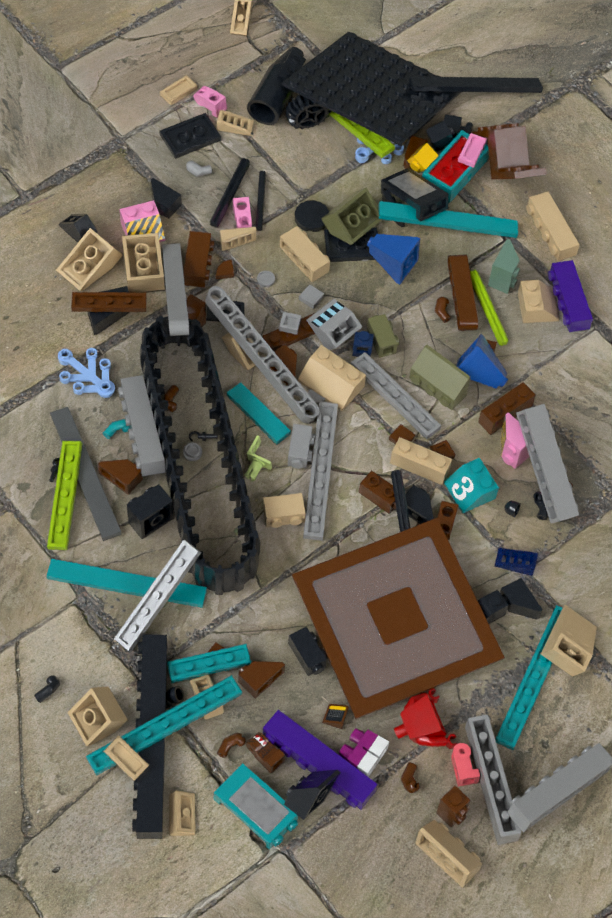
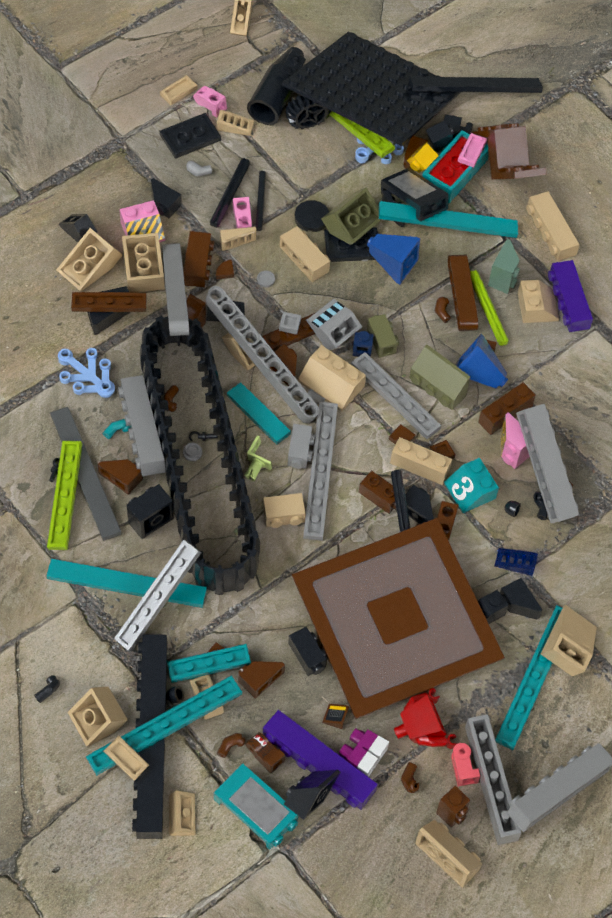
(311, 296): light grey tile -> none

